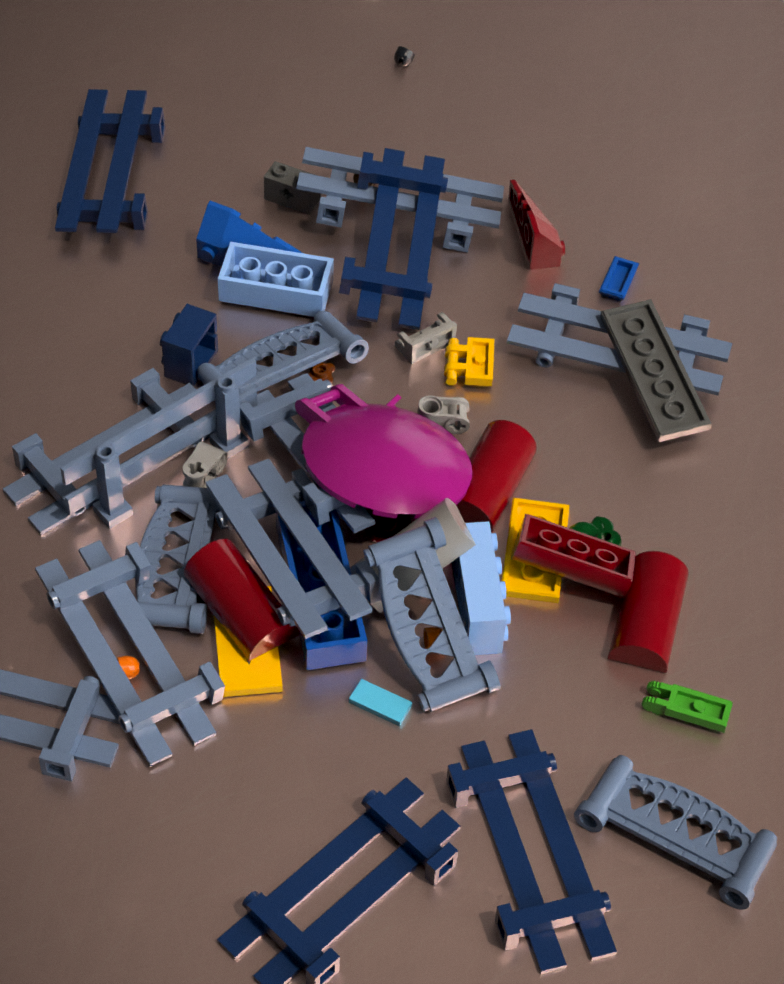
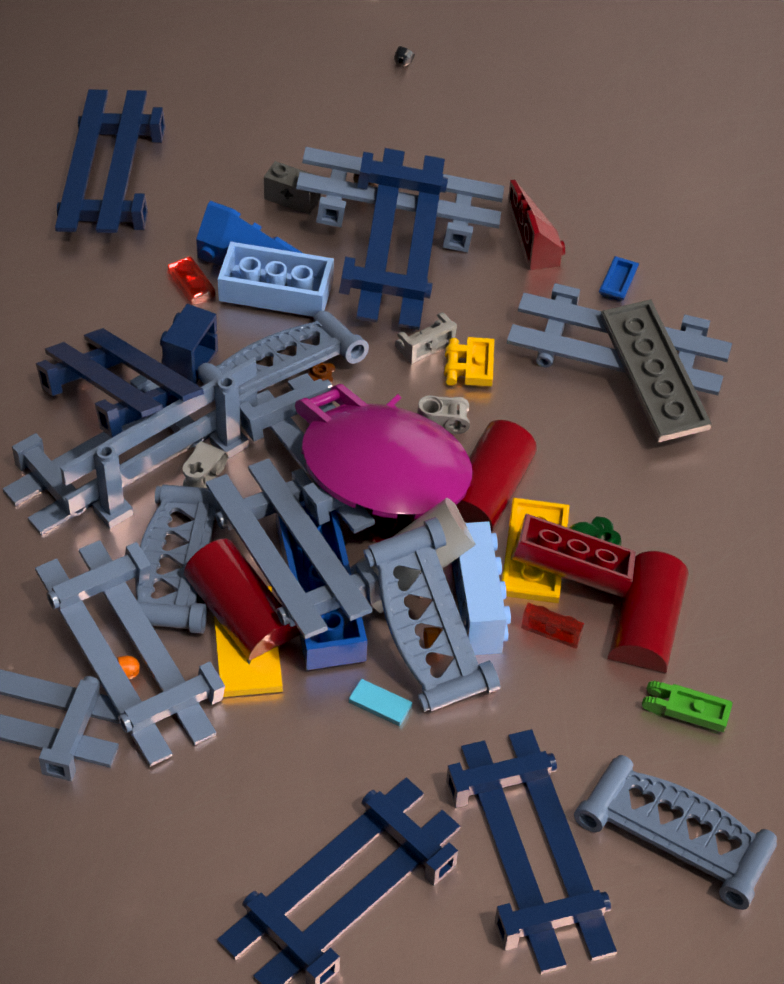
(93, 368): none -> dark blue fence
(191, 281): none -> clear red plate
(552, 625): none -> clear red plate

